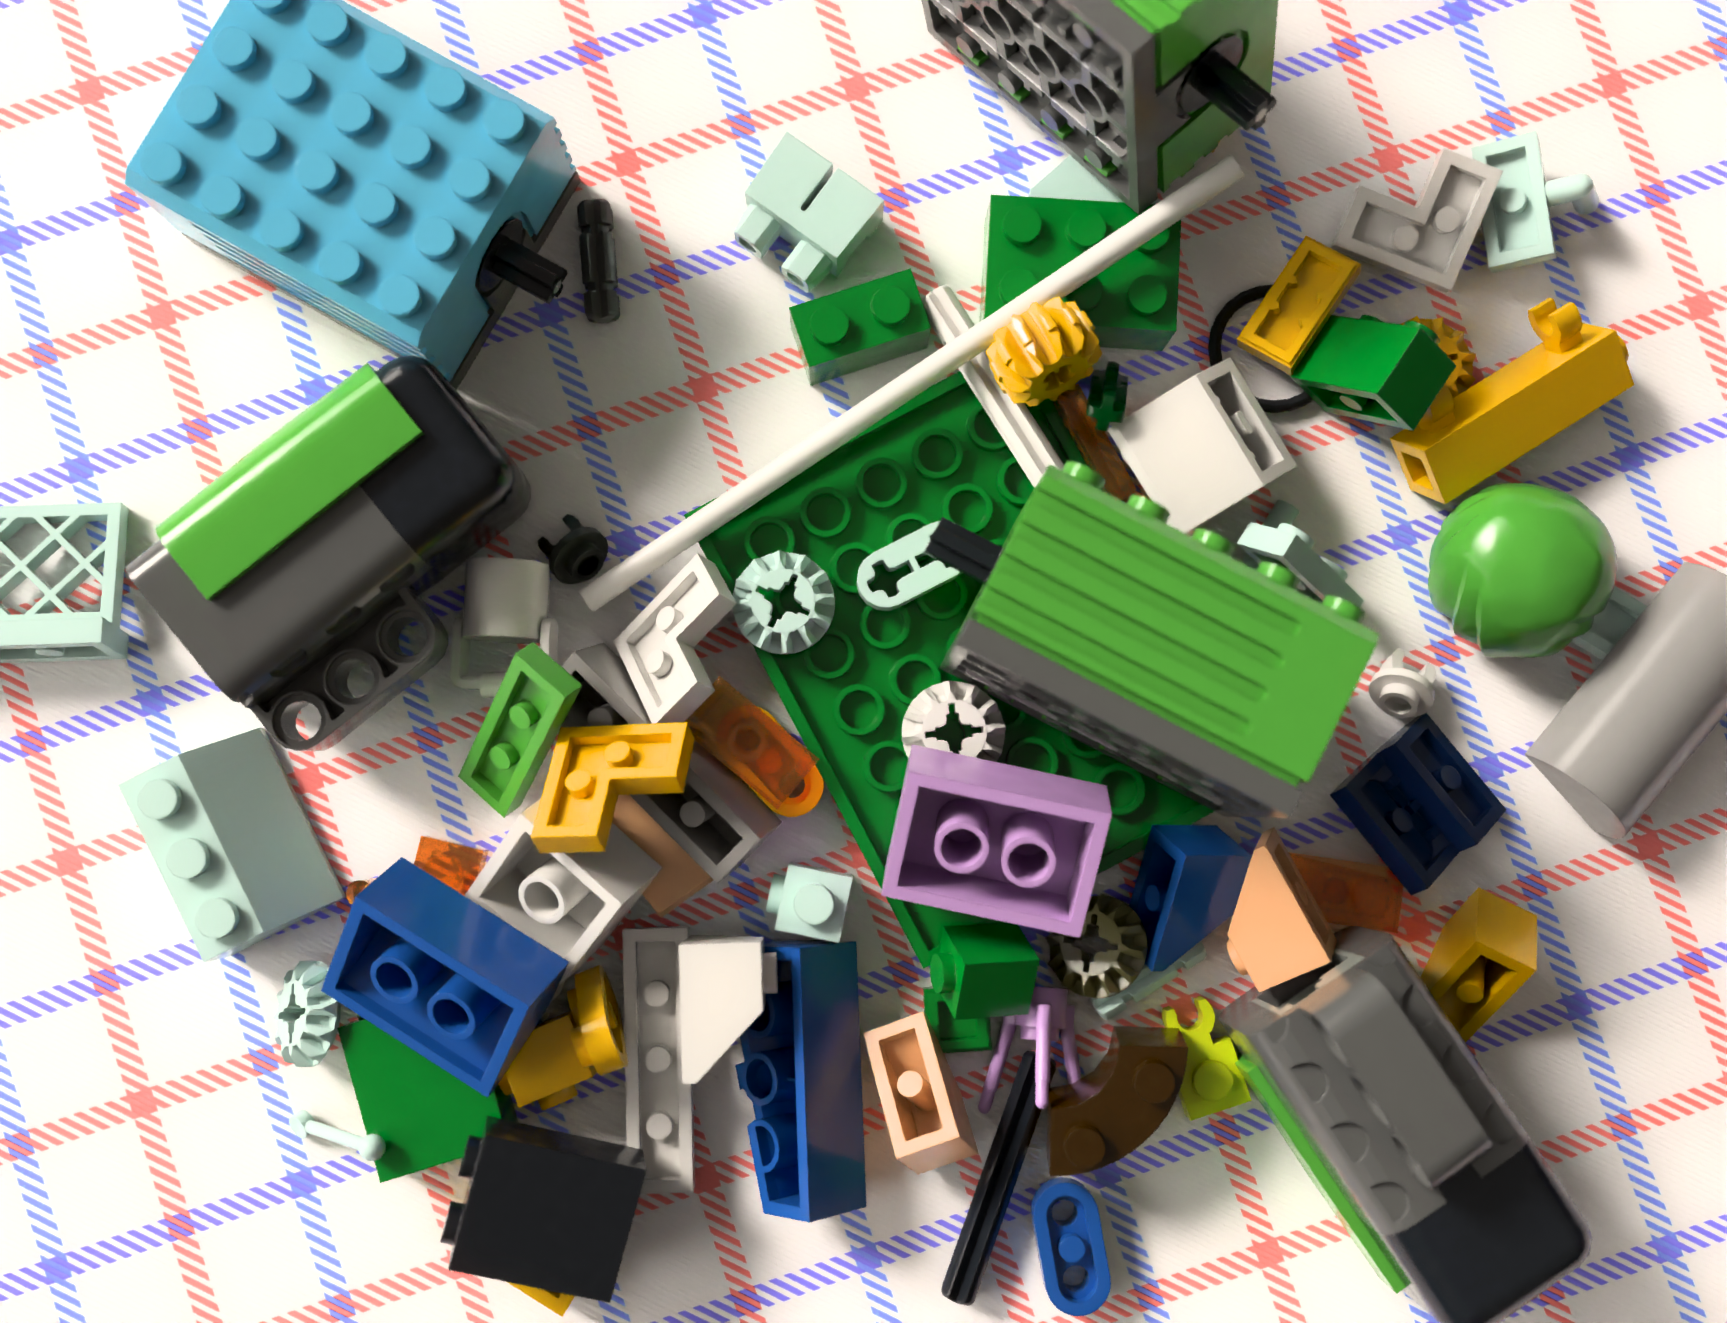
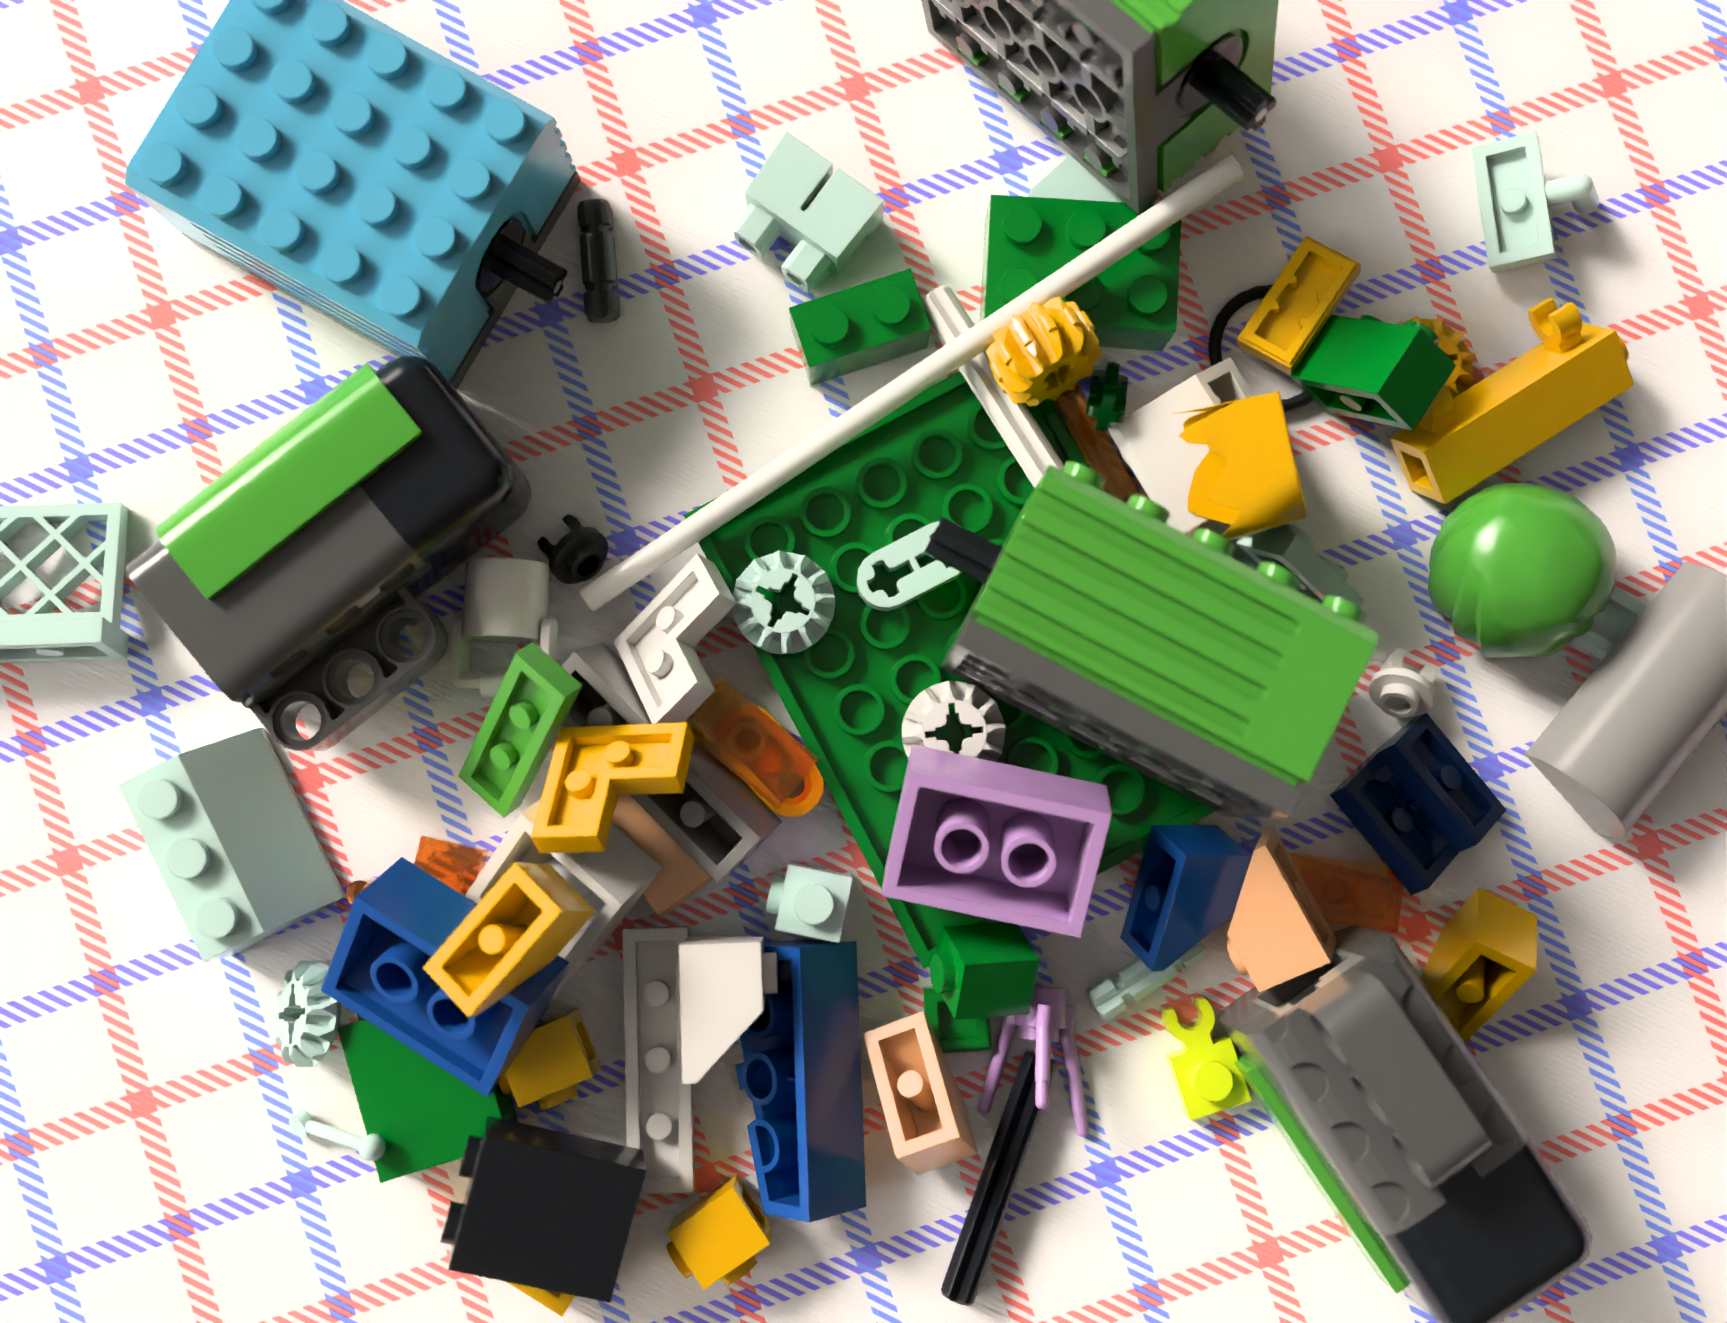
(508, 936): none -> yellow slope
(600, 1031): yellow plate -> none
(719, 1235): none -> yellow brick
(1069, 1244): blue plate -> none
(1110, 970): olive gear -> none
(1116, 1103): dark brown brick -> none
(1250, 467): none -> yellow piece
(1424, 239): white plate -> none

